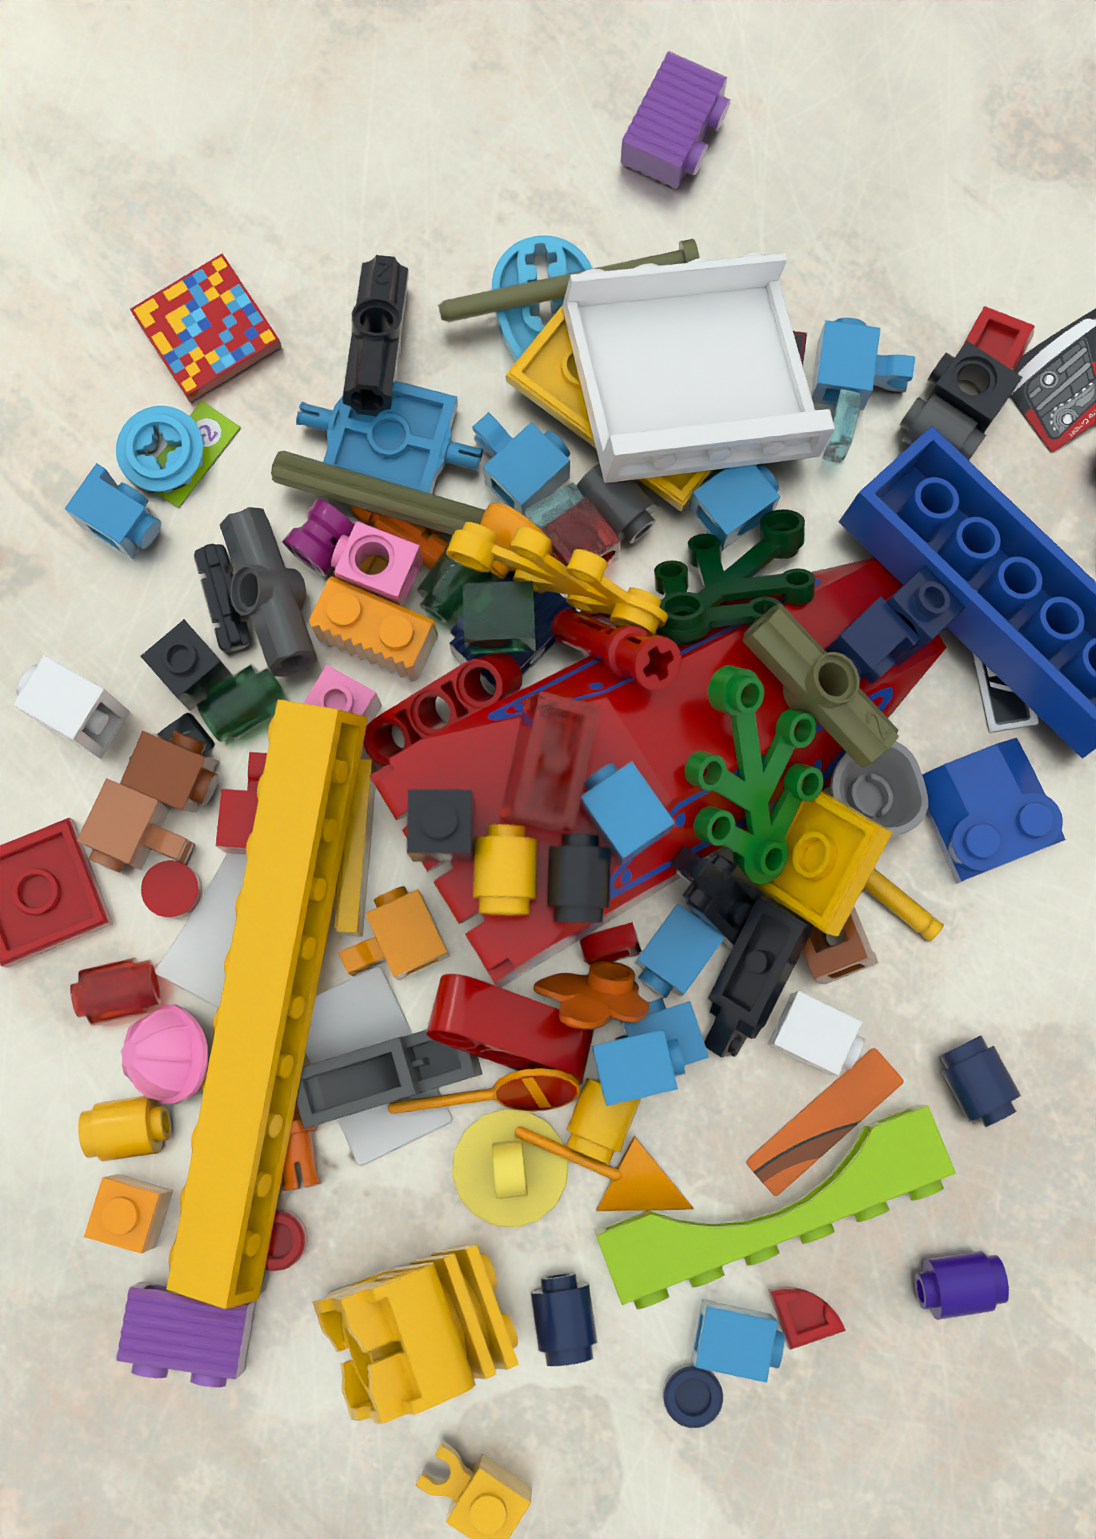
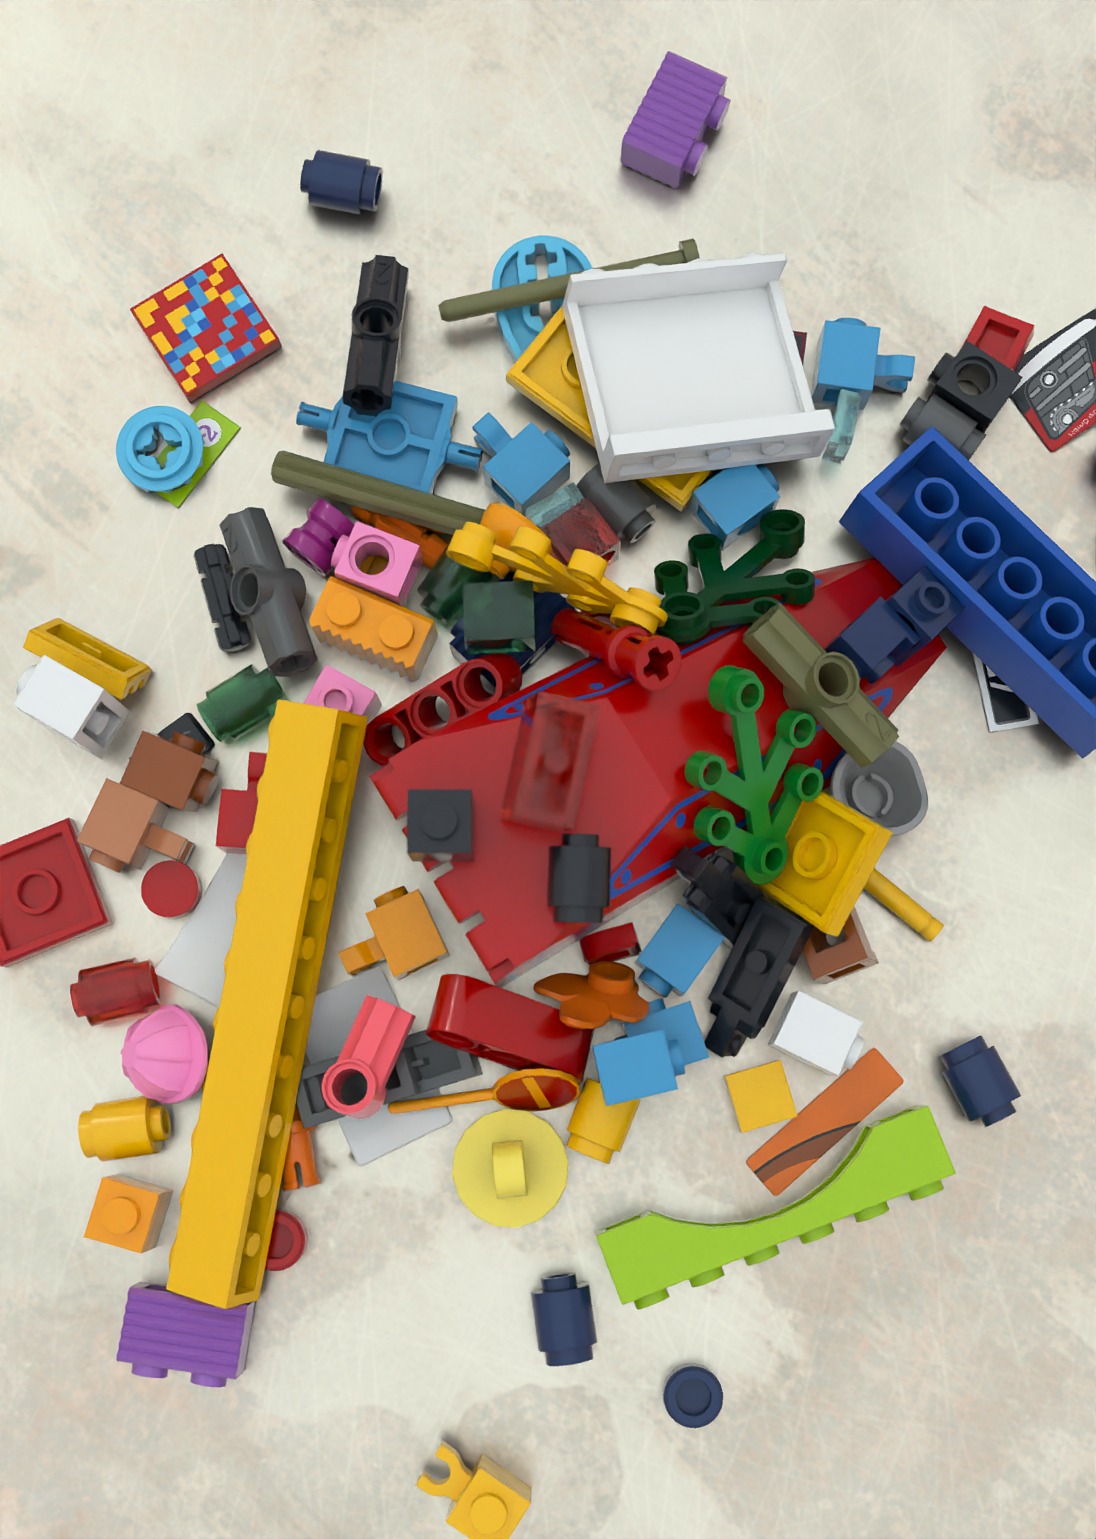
(88, 657): none -> yellow tile
(113, 512): dark azure brick -> none
(186, 664): black brick -> none
(341, 182): none -> dark blue brick
(356, 856): yellow tile -> none
(369, 1051): none -> coral piece
(418, 1333): yellow piece -> none
(505, 870): yellow brick -> none
(624, 810): dark azure brick -> none
(633, 1186): light orange piece -> none
(737, 1341): dark azure brick -> none
(760, 1096): none -> yellow tile
(804, 1316): red tile -> none
(962, 1284): dark purple brick -> none
(990, 810): blue slope -> none

